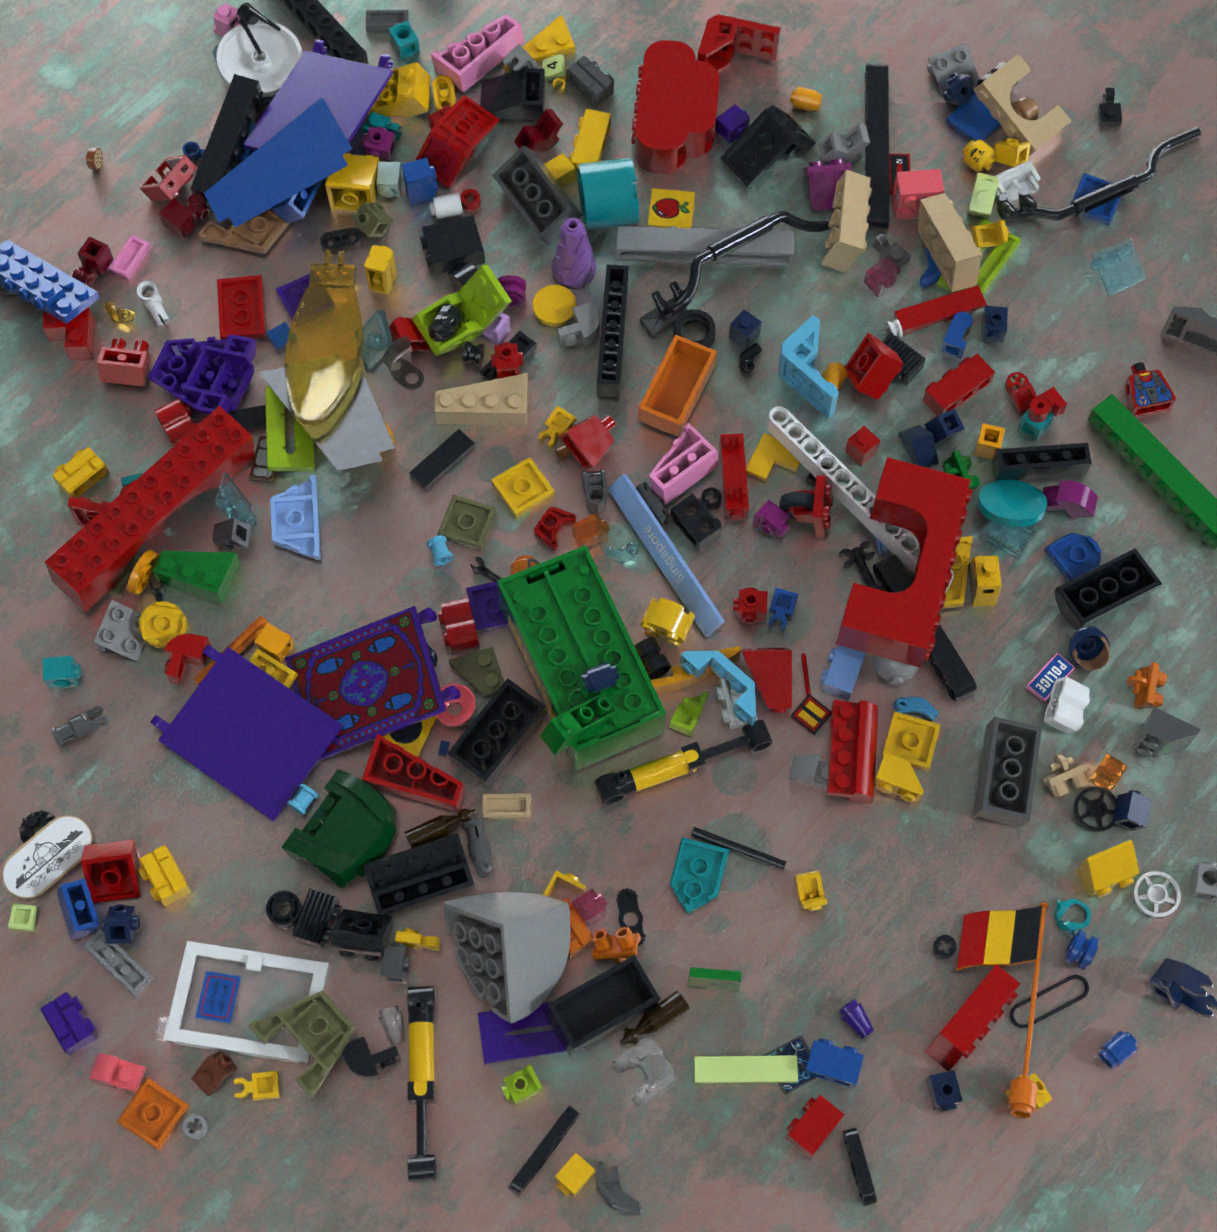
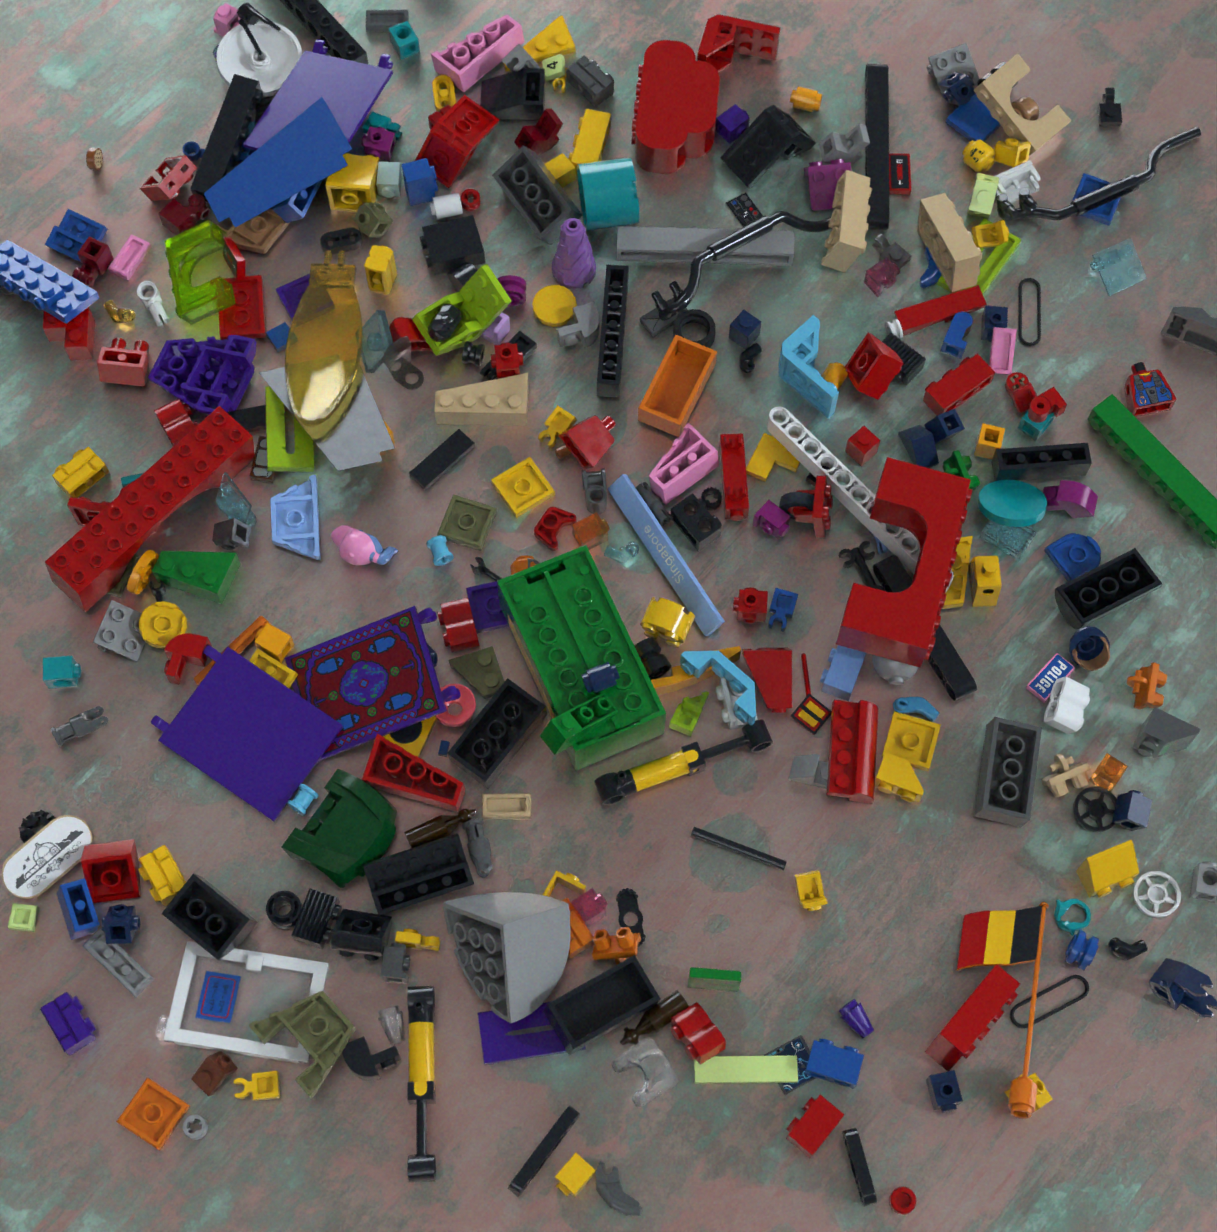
(73, 233): none -> blue slope
(116, 1073): coral brick -> none
(183, 255): none -> clear neon green arch
(209, 917): none -> black slope
(234, 258): none -> red tile
(359, 547): none -> bright pink hair
(404, 93): yellow slope -> none
(531, 1088): lime brick -> none
(671, 208): yellow tile -> none
(697, 873): teal tile -> none
(698, 1033): none -> red brick
(744, 209): none -> black sticker
(902, 1200): none -> red tile
(911, 188): coral piece -> none
(941, 953): black bush -> none
(1002, 350): none -> bright pink tile
(1038, 311): none -> black piece
(1118, 1049): blue brick -> none
(1126, 950): none -> black arm

